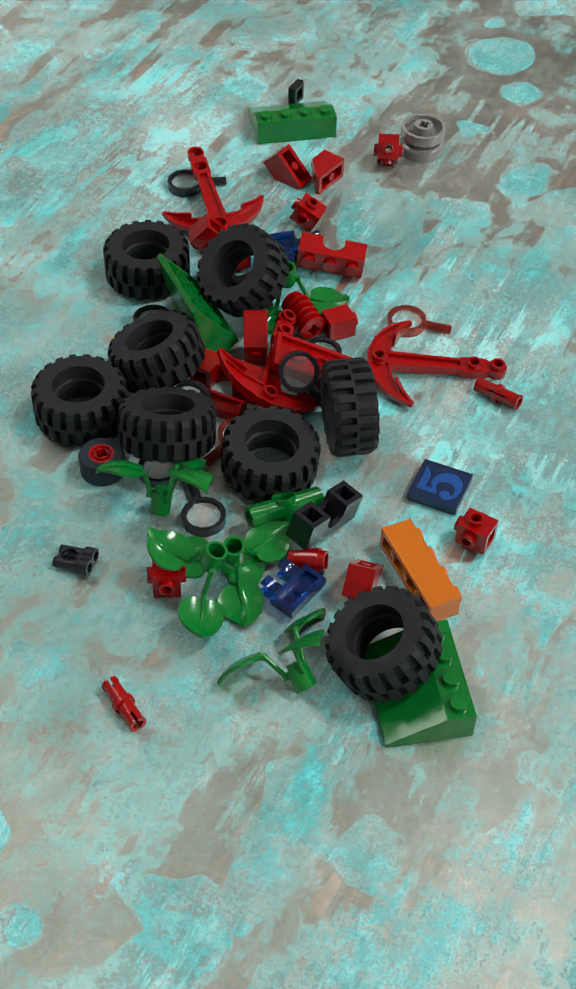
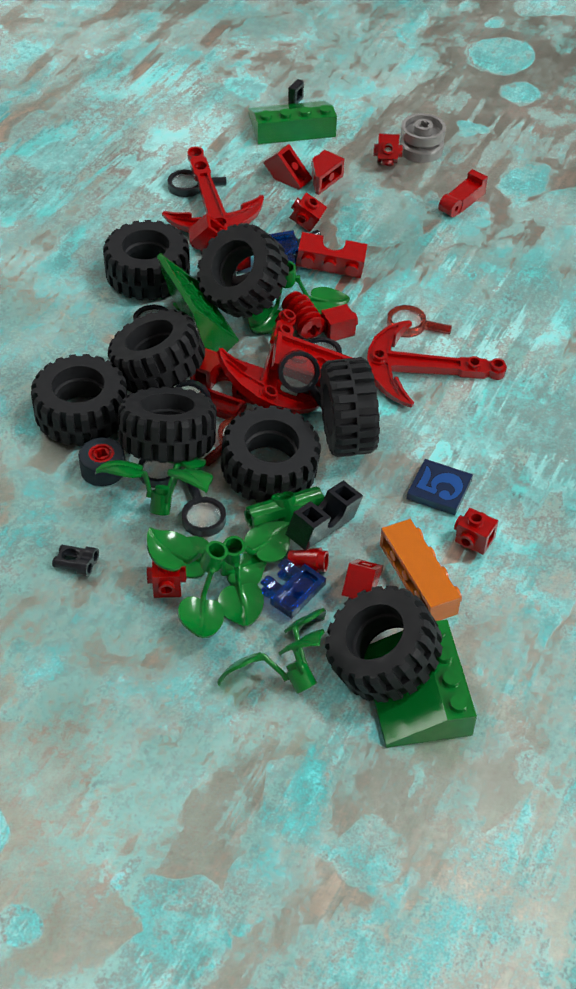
(123, 704): red pin -> none
(255, 336): red slope -> none
(464, 194): none -> red leg
(498, 393): red pin -> none

